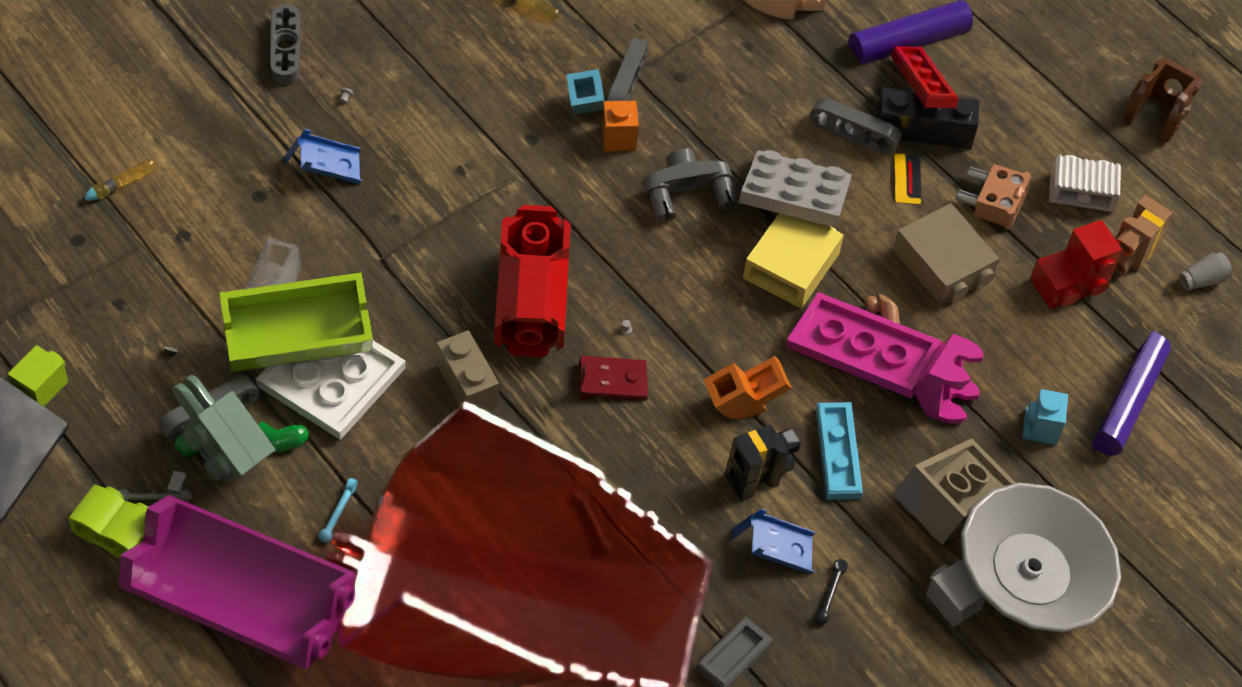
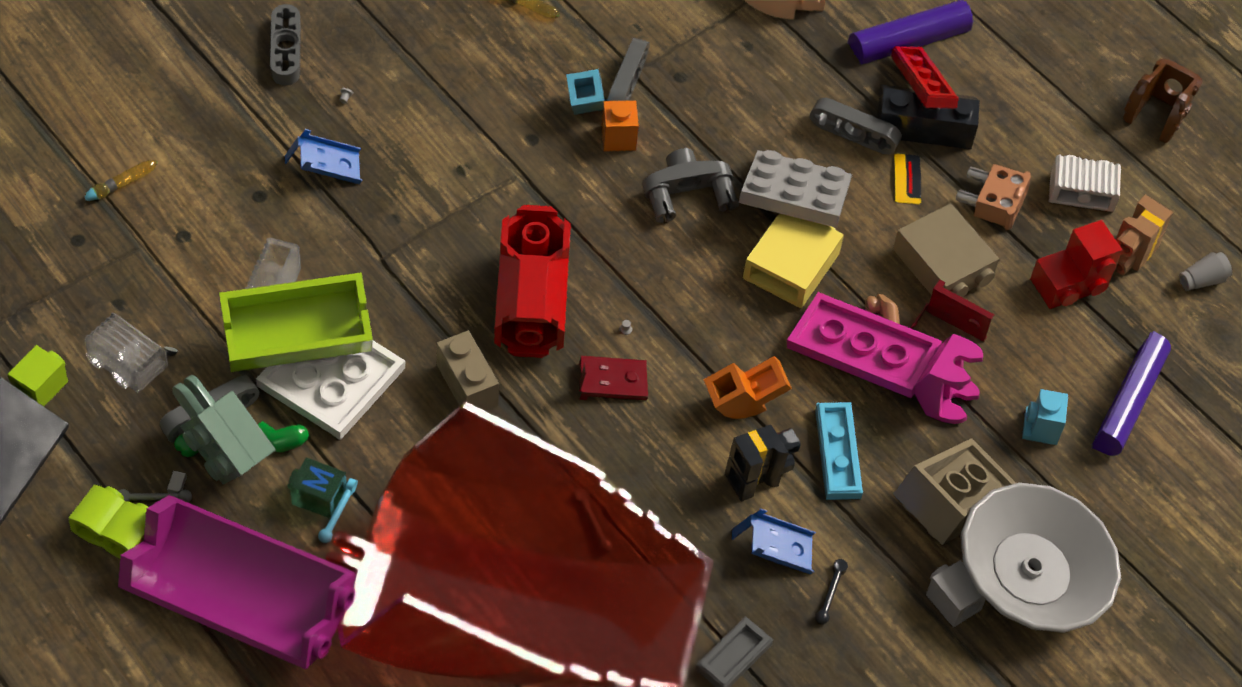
(125, 353): none -> clear brick
(317, 487): none -> clear green brick
(957, 312): none -> dark red piece

